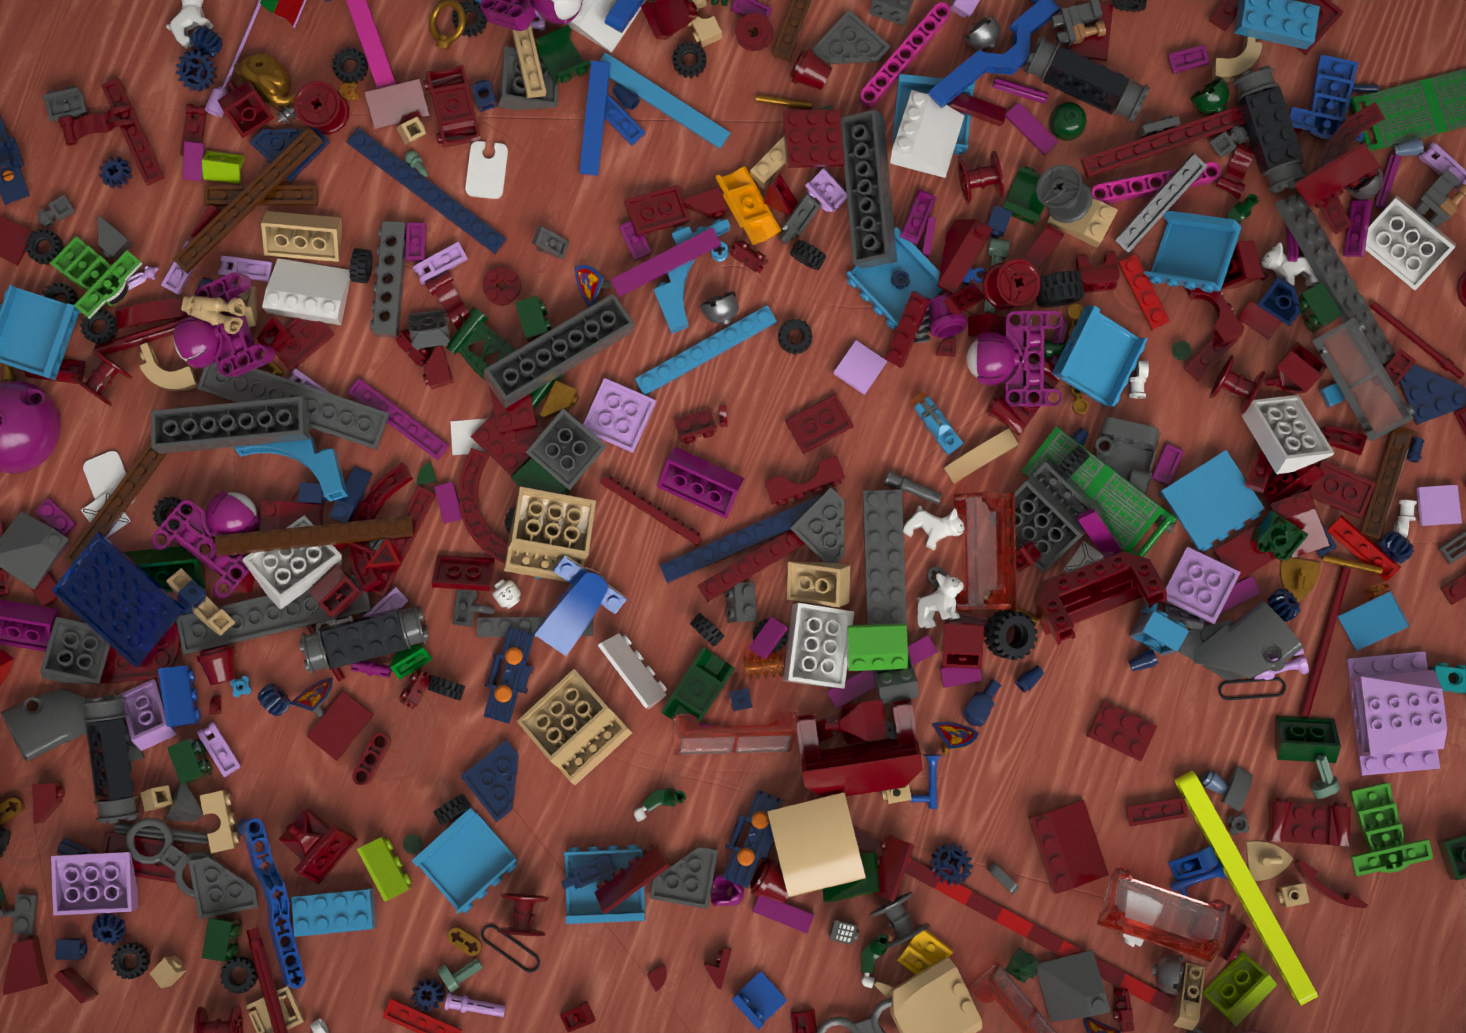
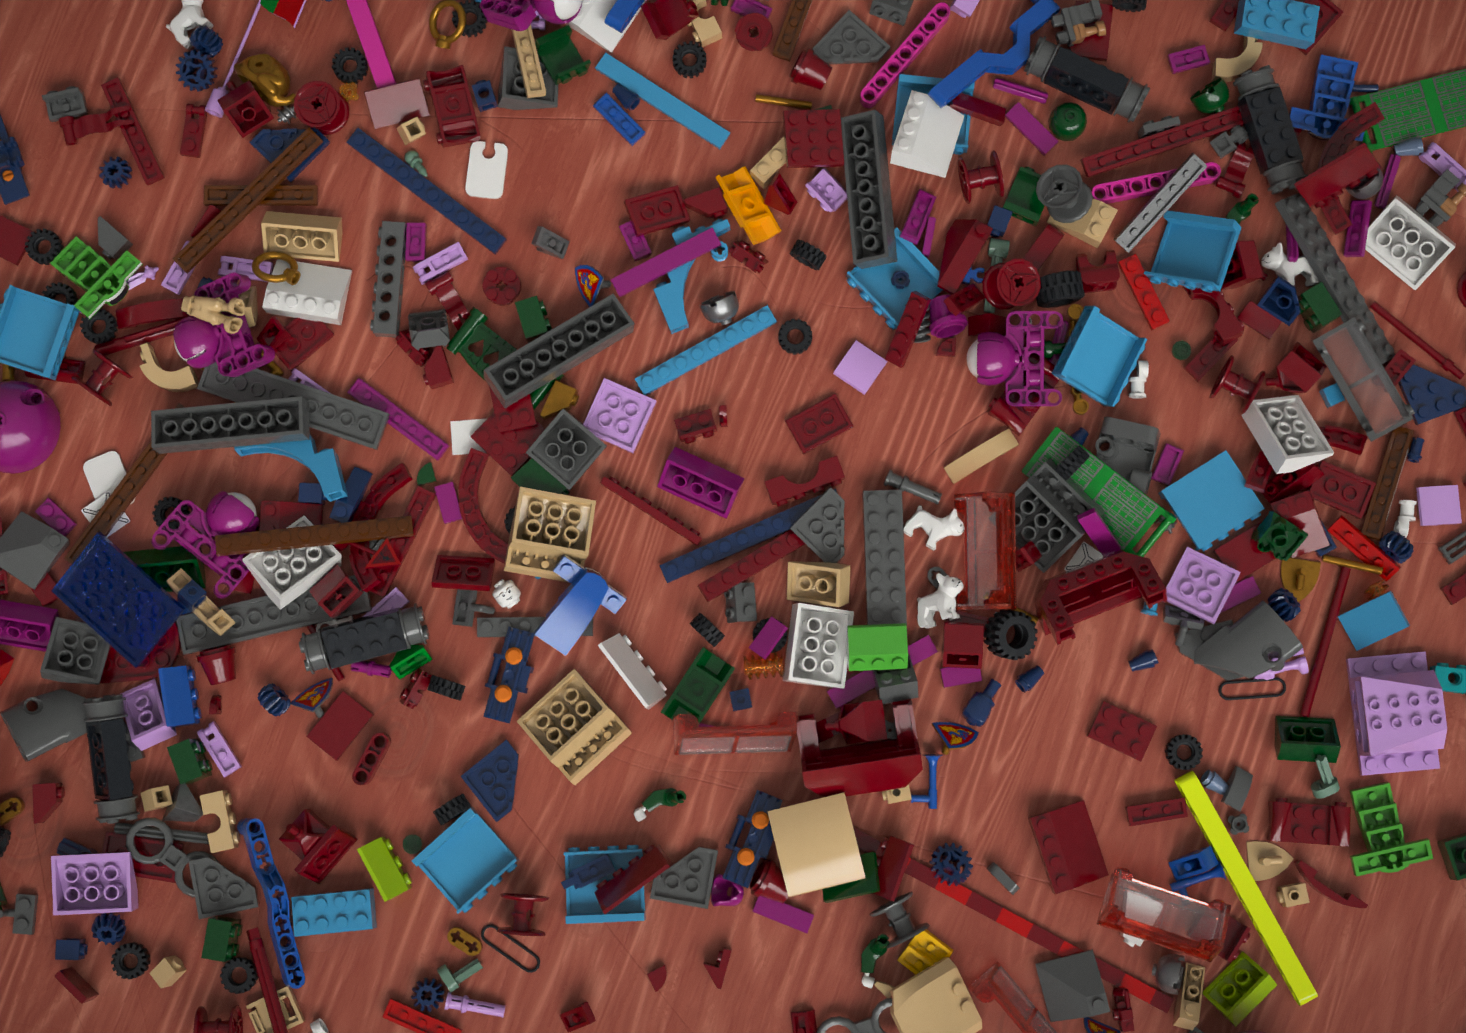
(25, 966): dark red slope -> none
(60, 208): dark grey plate -> none
(193, 160): magenta tile -> none
(222, 167): lime panel -> none
(244, 681): dark azure plate -> none
(290, 275): none -> pearl gold piece
(361, 265): black tyre -> none
(595, 118): blue tile -> none
(759, 999): blue bracket -> none
(799, 218): dark grey hinge -> none
(843, 931): dark grey slope -> none
(936, 423): dark azure plate -> none
(983, 34): flat silver cylinder -> none
(1022, 965): clear green brick -> none
(1159, 632): dark azure brick -> none
(1173, 758): none -> black tyre

